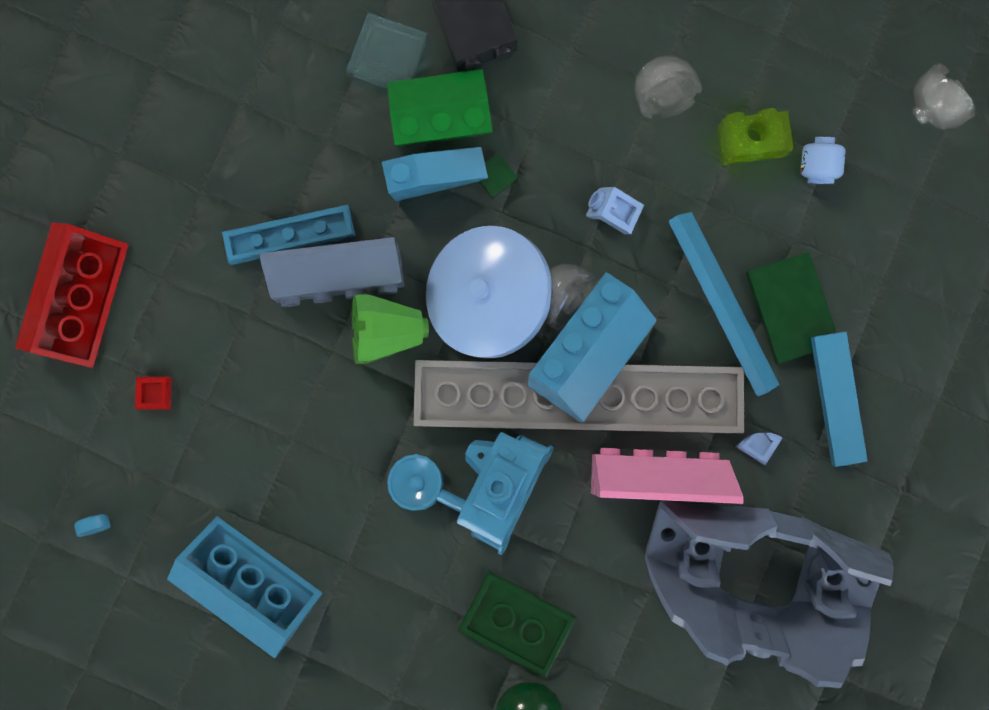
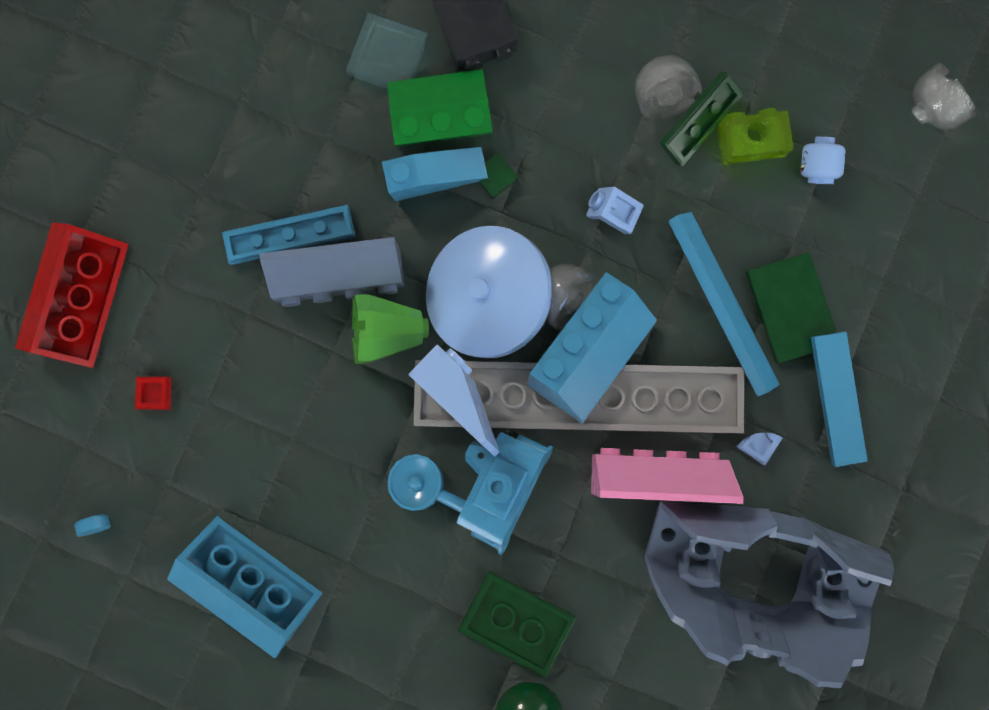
(449, 384): none -> light blue slope
(701, 118): none -> dark green tile

